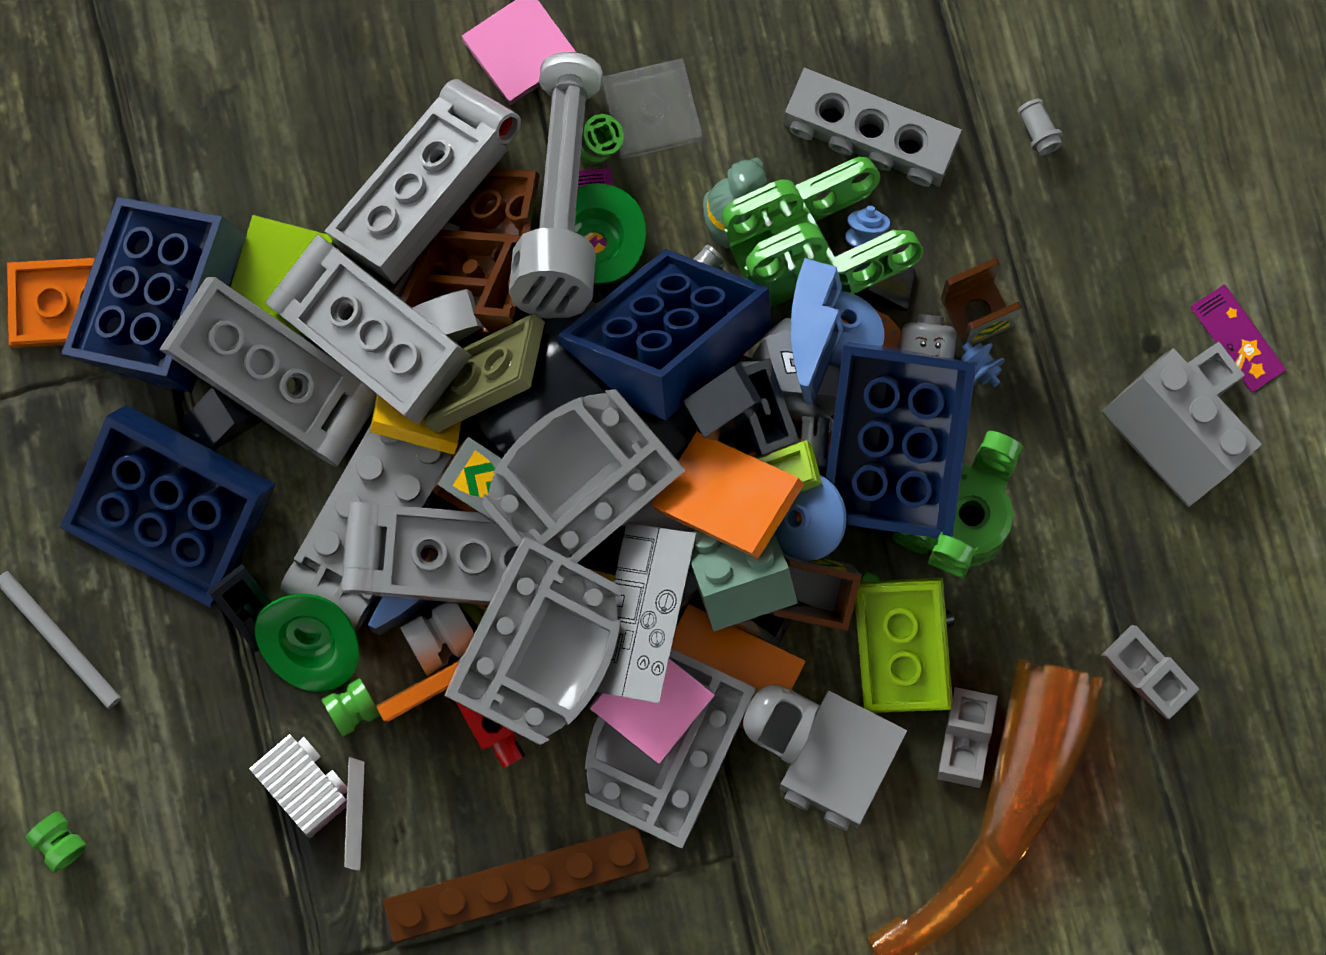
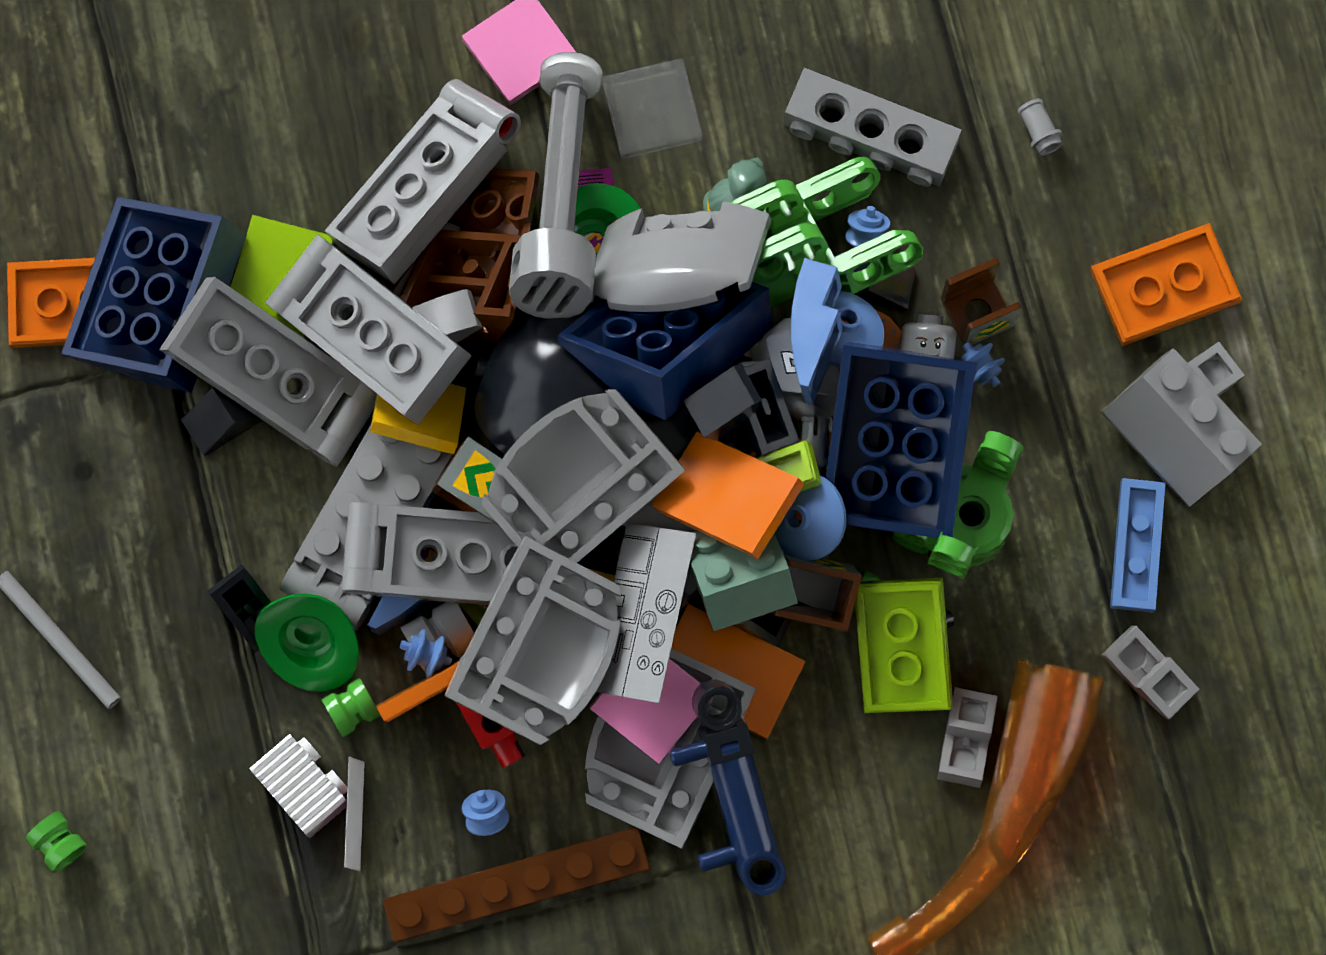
(166, 503): dark blue slope -> none
(425, 653): none -> medium blue wheel
(485, 812): none -> medium blue wheel
(496, 371): olive tile -> none
(594, 148): bright green wheel -> none
(678, 257): none -> light grey slope
(730, 755): none -> dark blue piece
(780, 721): light grey helmet -> none
(842, 761): light grey brick -> none
(1137, 545): none -> medium blue plate
(1165, 284): none -> orange tile
(1239, 337): magenta sticker -> none

